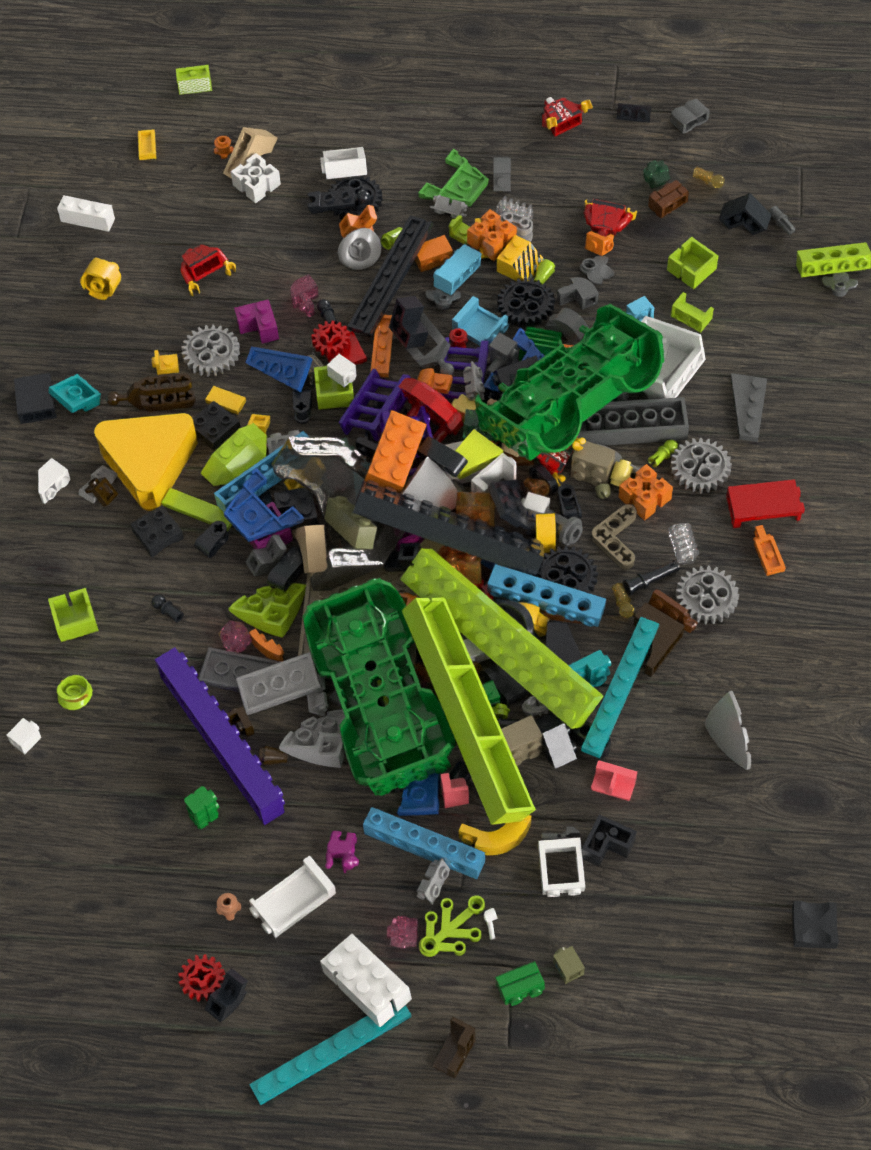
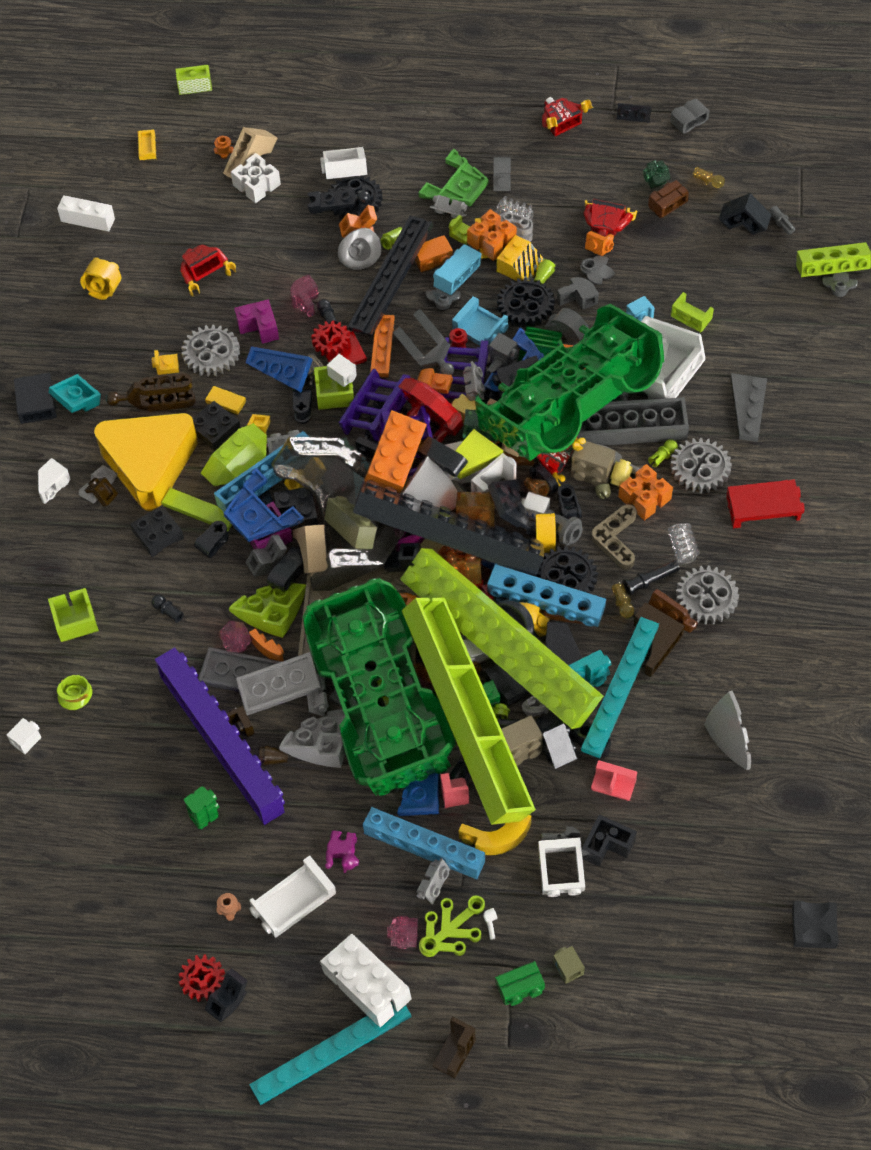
(406, 322): black brick -> none
(695, 264): lime piece -> none
(768, 552): orange hinge -> none

